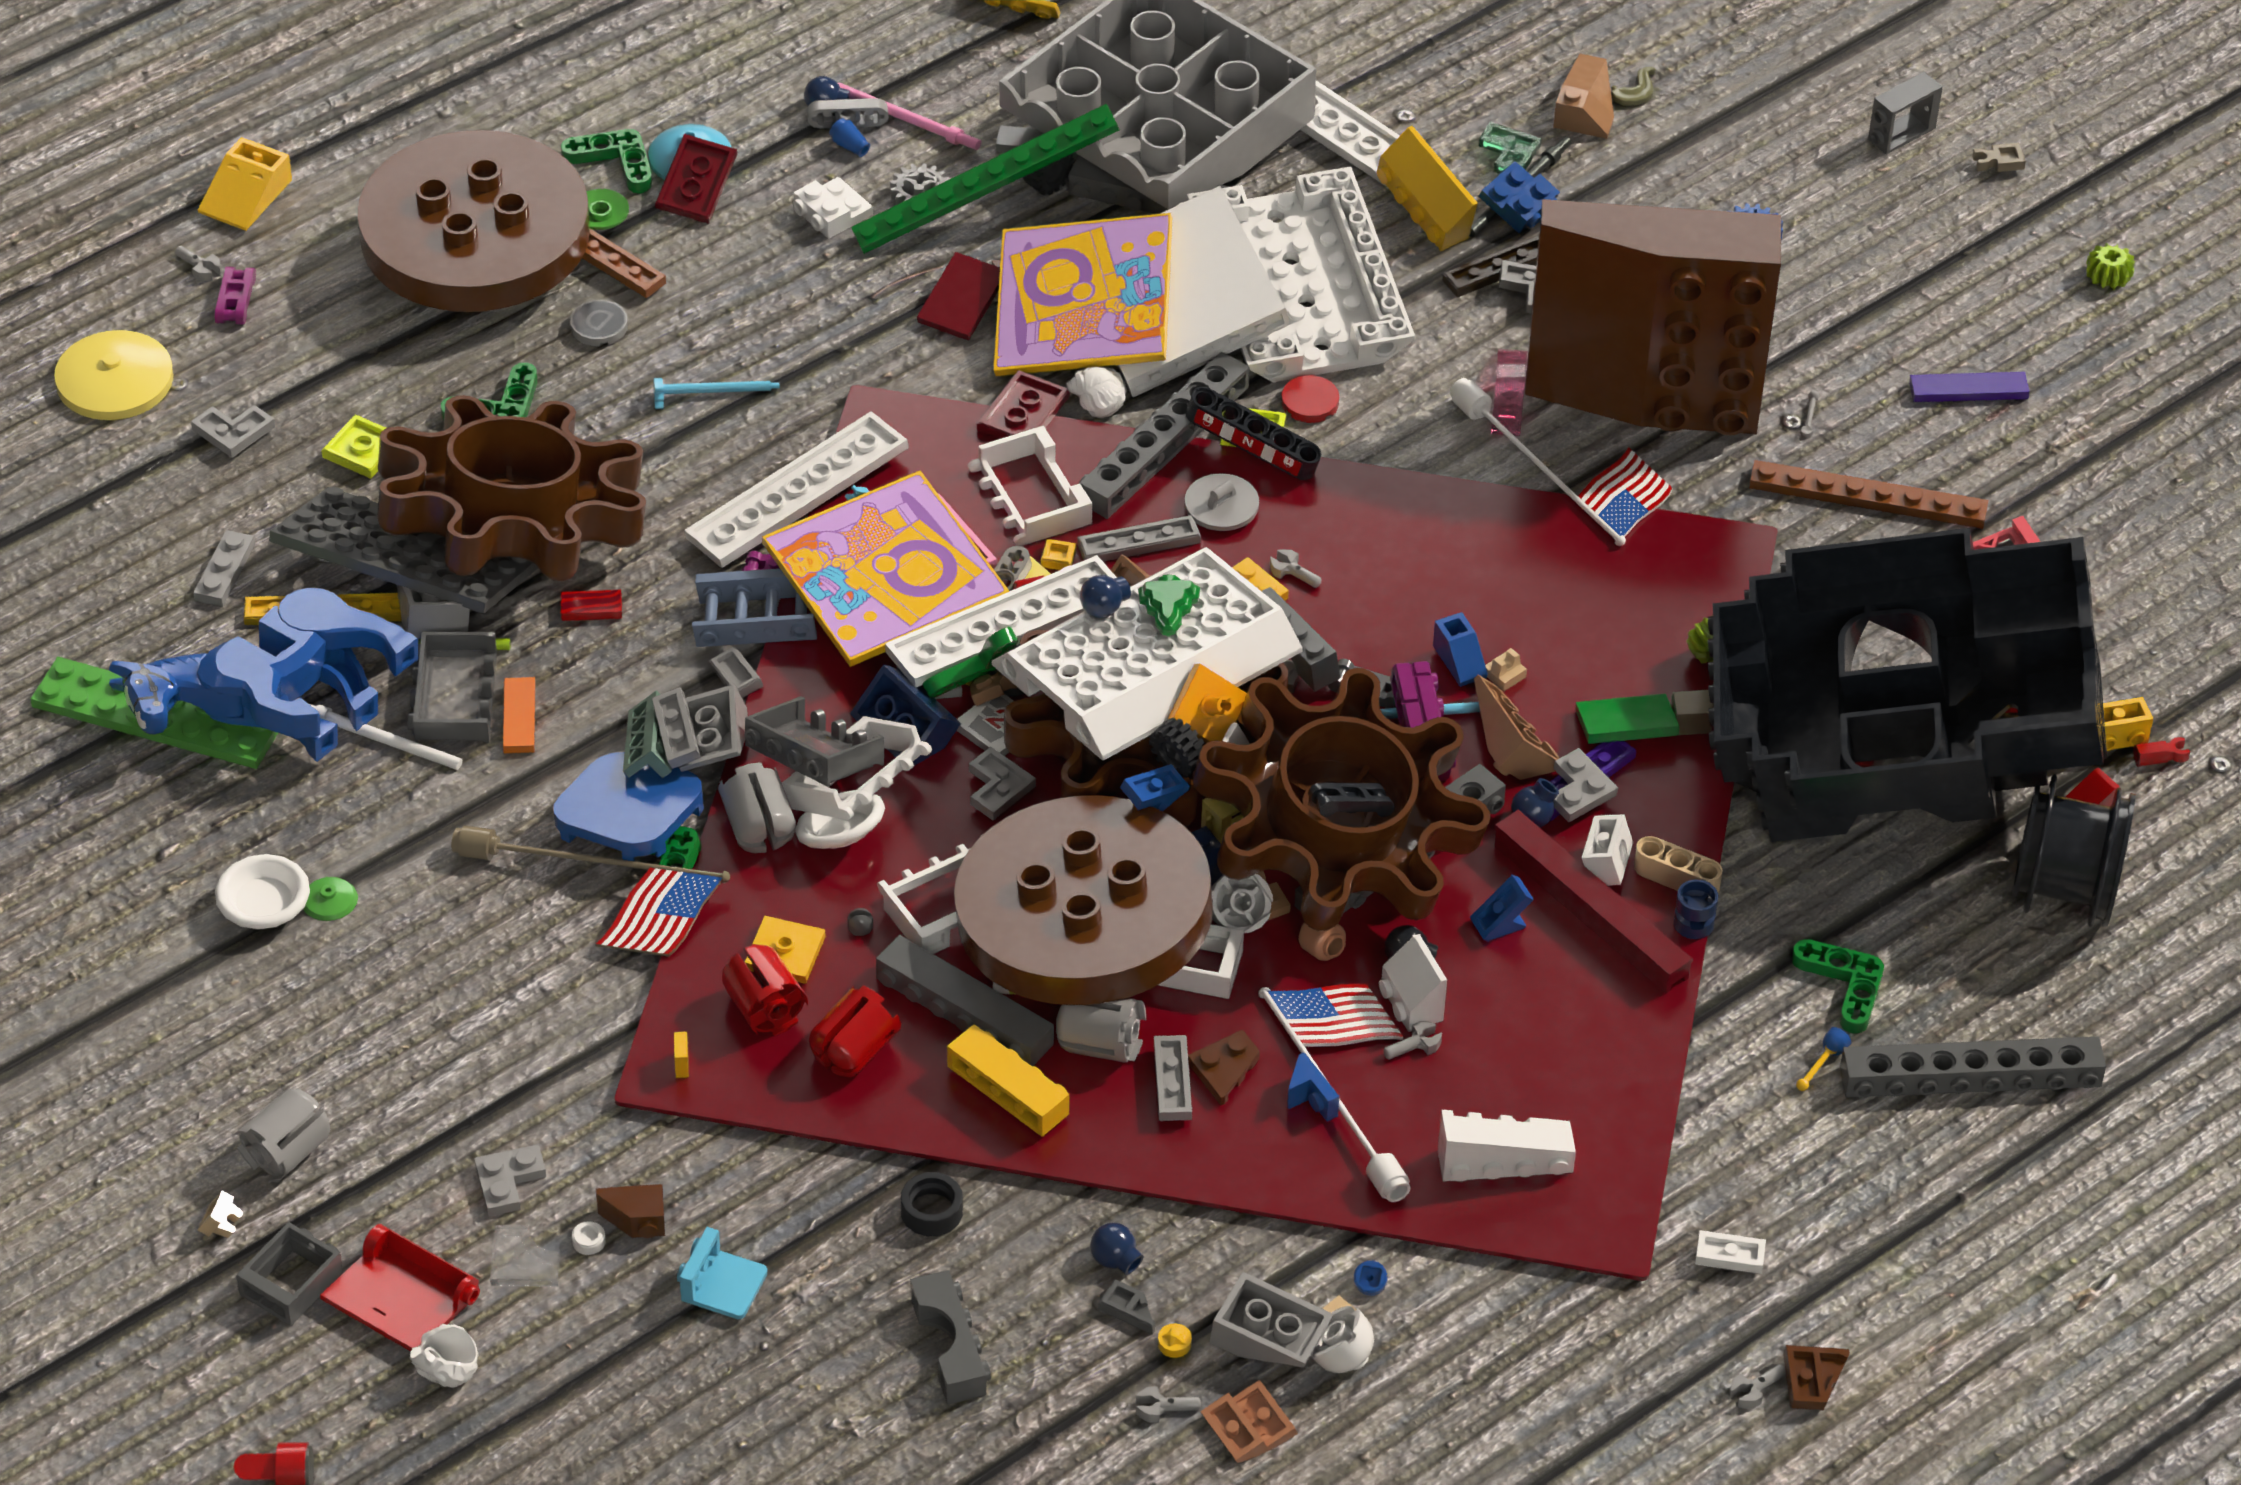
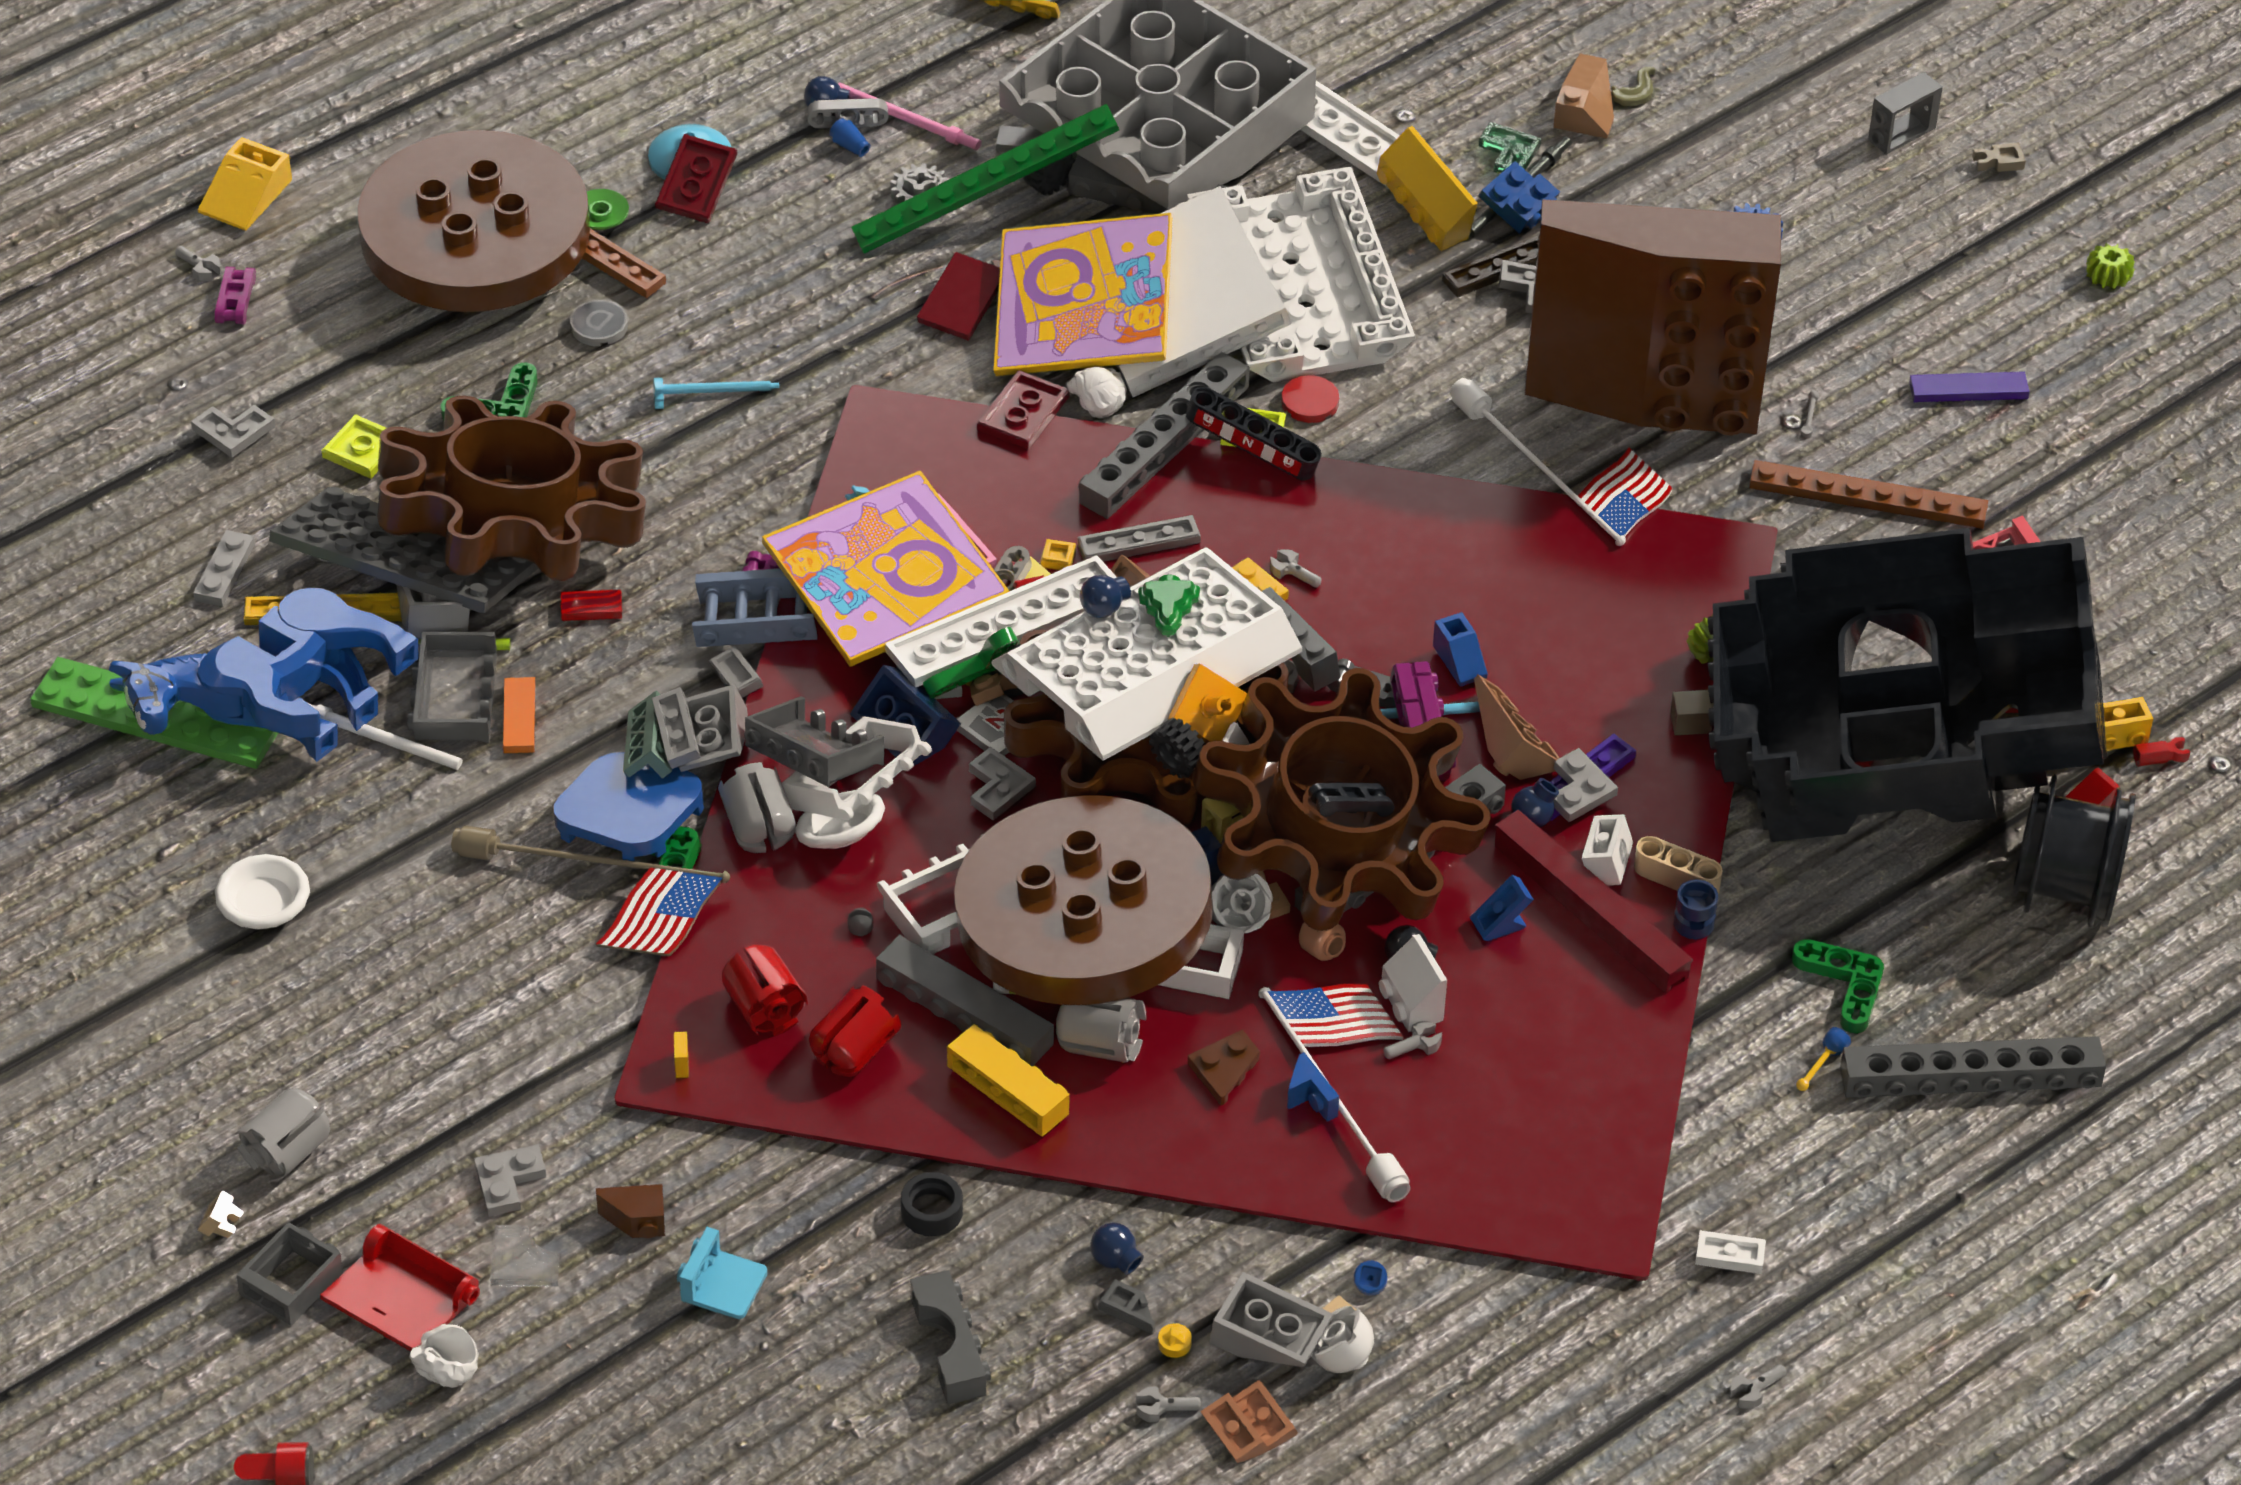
(113, 375): light yellow dish -> none
(330, 899): bright green piece -> none
(588, 1238): white tile -> none
(623, 151): green beam -> none
(794, 942): yellow plate -> none
(796, 489): white plate -> none
(831, 206): white plate -> none
(1037, 442): white hinge -> none
(1155, 788): blue slope -> none
(1172, 1078): light grey plate -> none
(1222, 502): light grey shield -> none
(1503, 1147): white wedge -> none
(1506, 670): tan tile -> none
(1509, 390): clear pink slope -> none
(1627, 718): green tile -> none
(1812, 1374): reddish brown wing -> none

